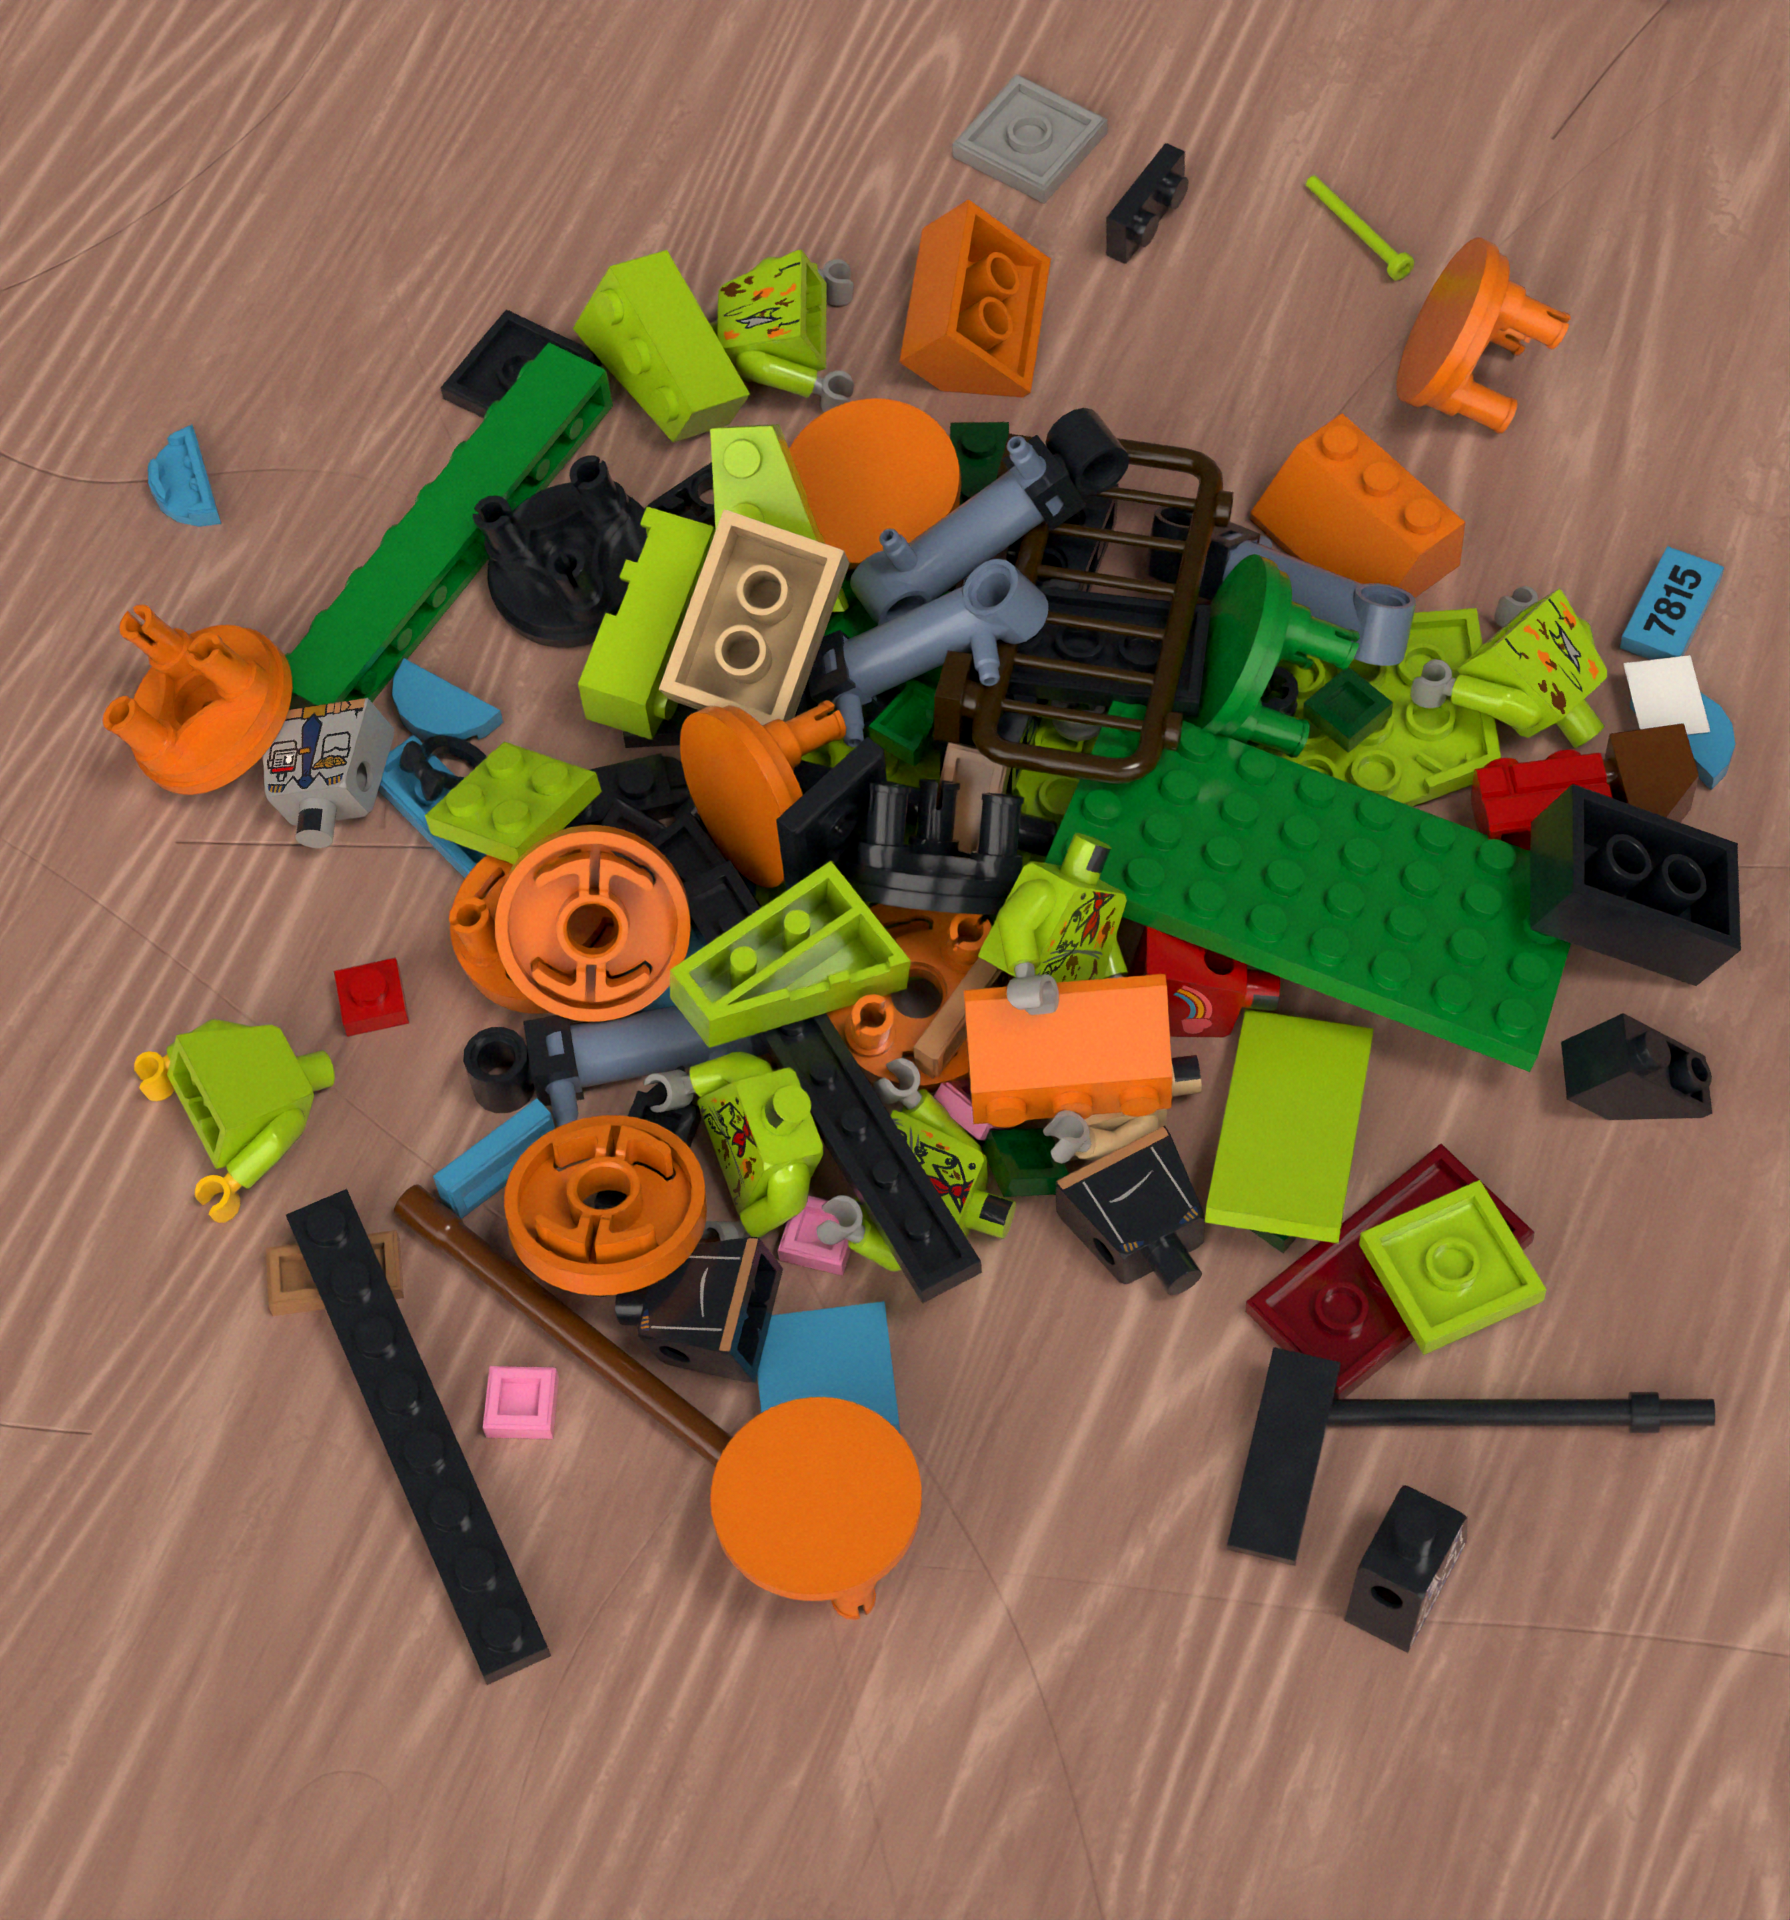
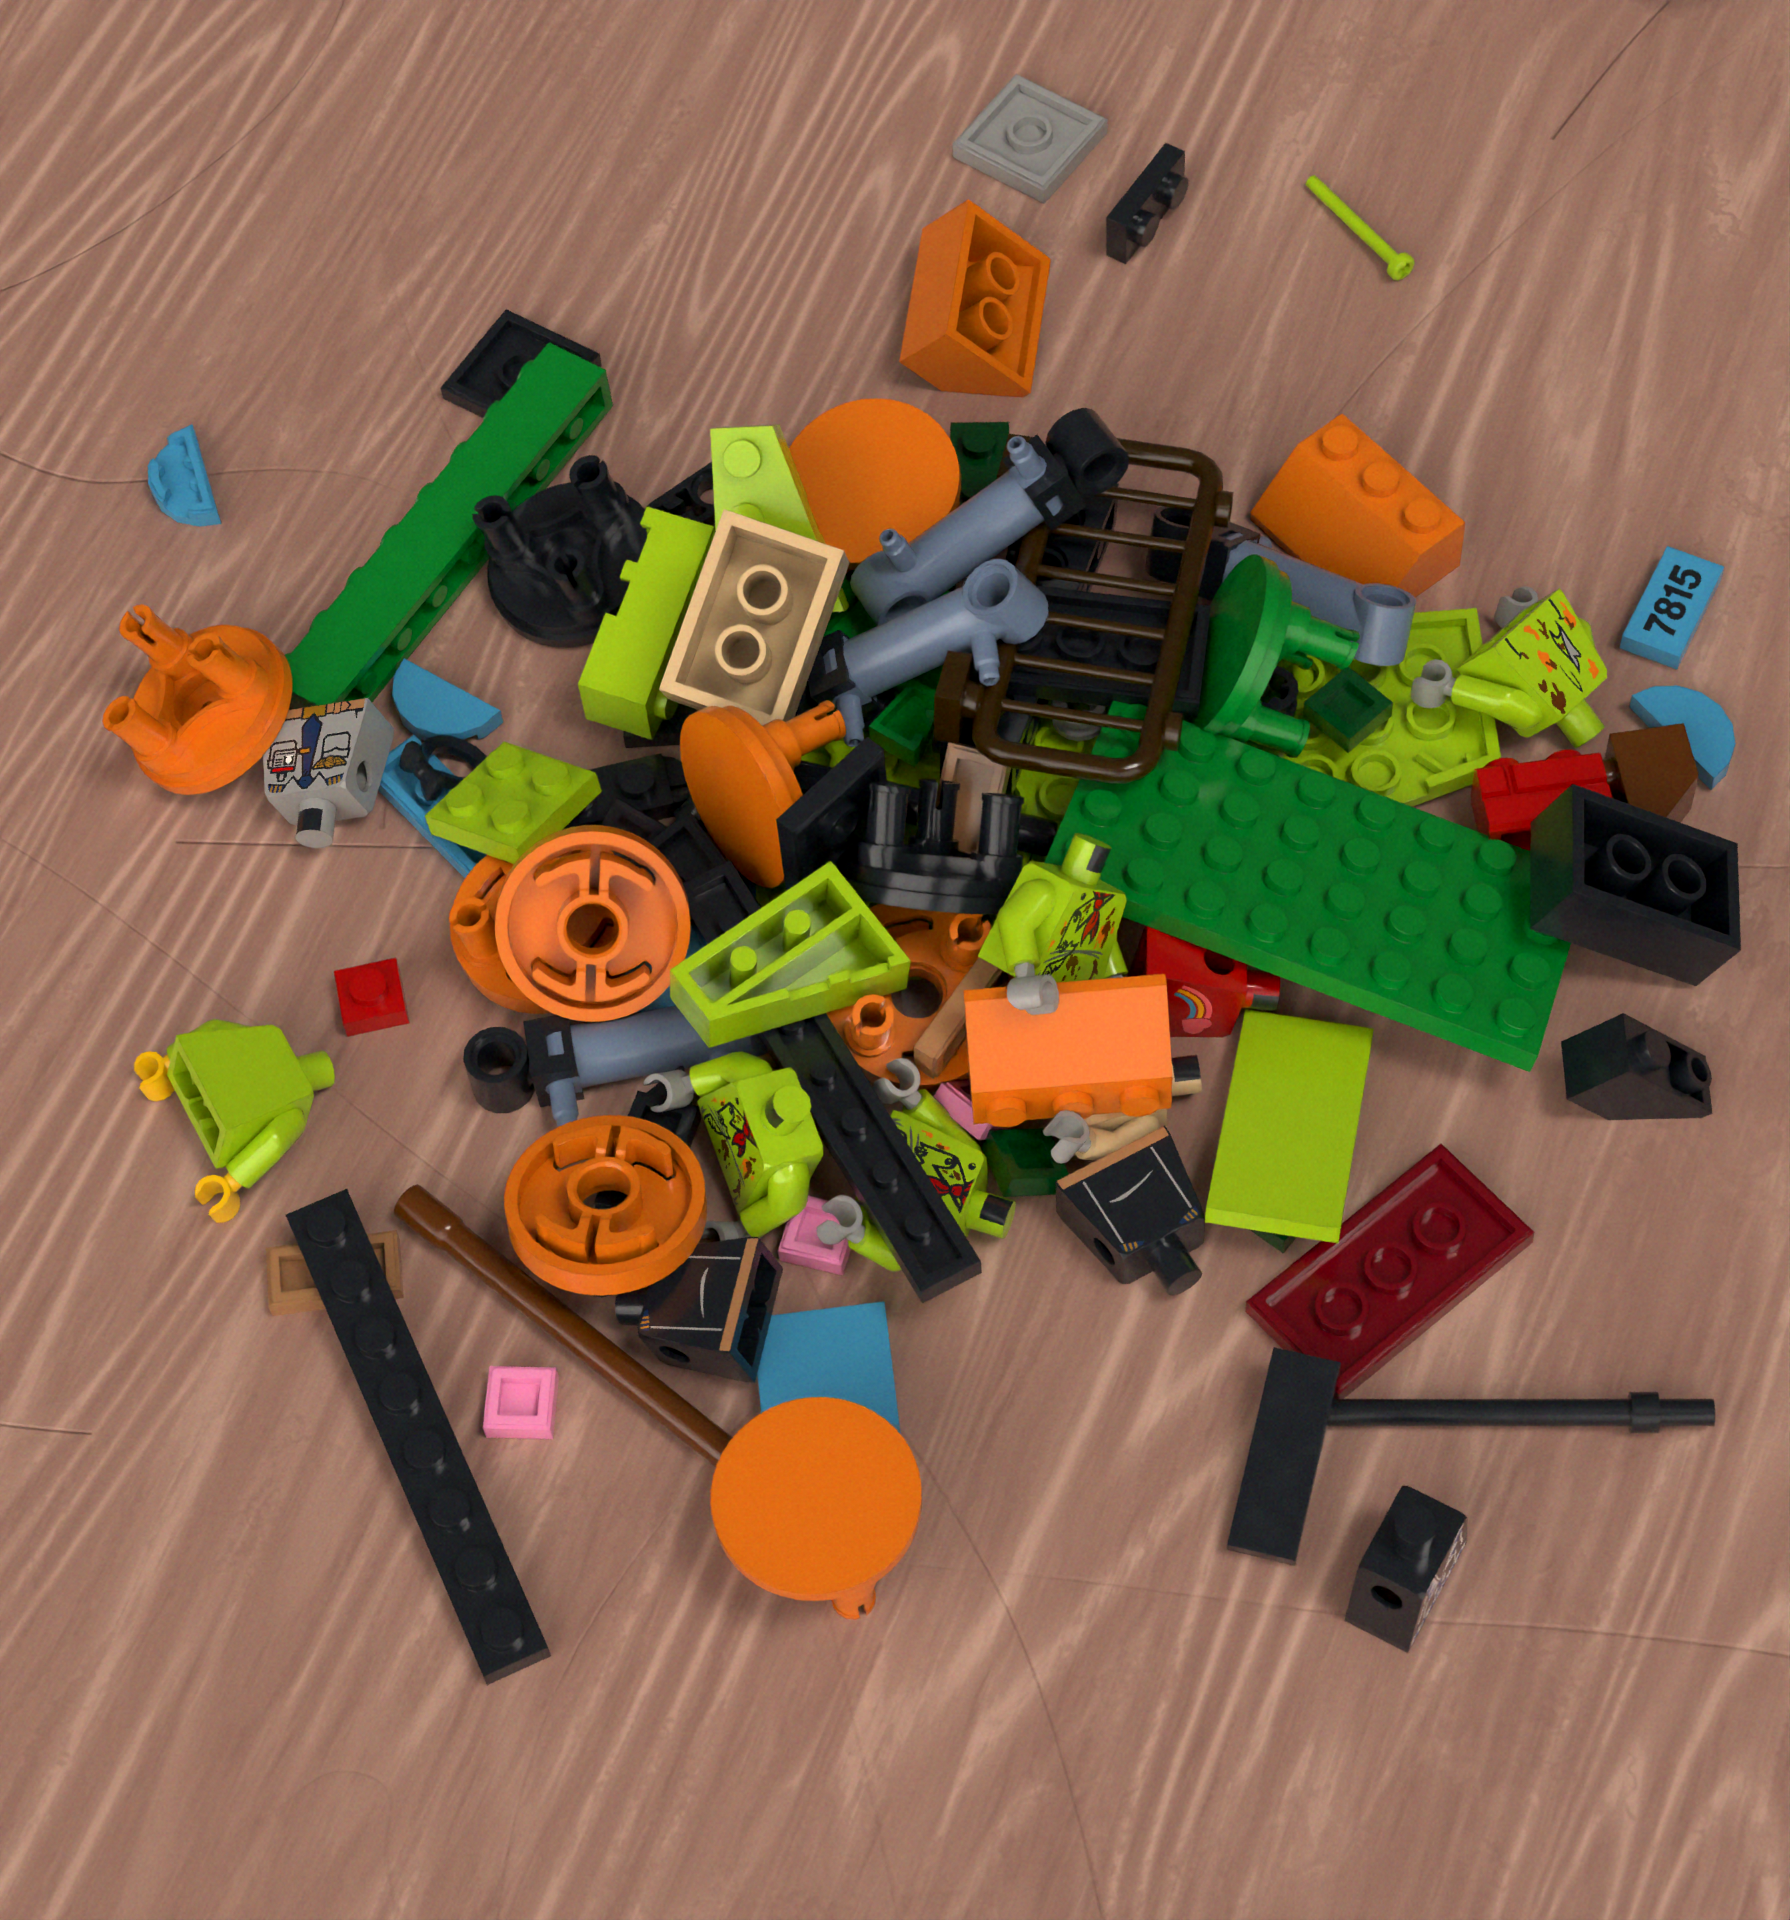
(488, 1163): dark azure tile -> none
(662, 347): lime wedge -> none
(777, 325): lime torso -> none
(1452, 1267): lime plate -> none
(1460, 316): orange piece -> none
(1666, 694): white sticker -> none

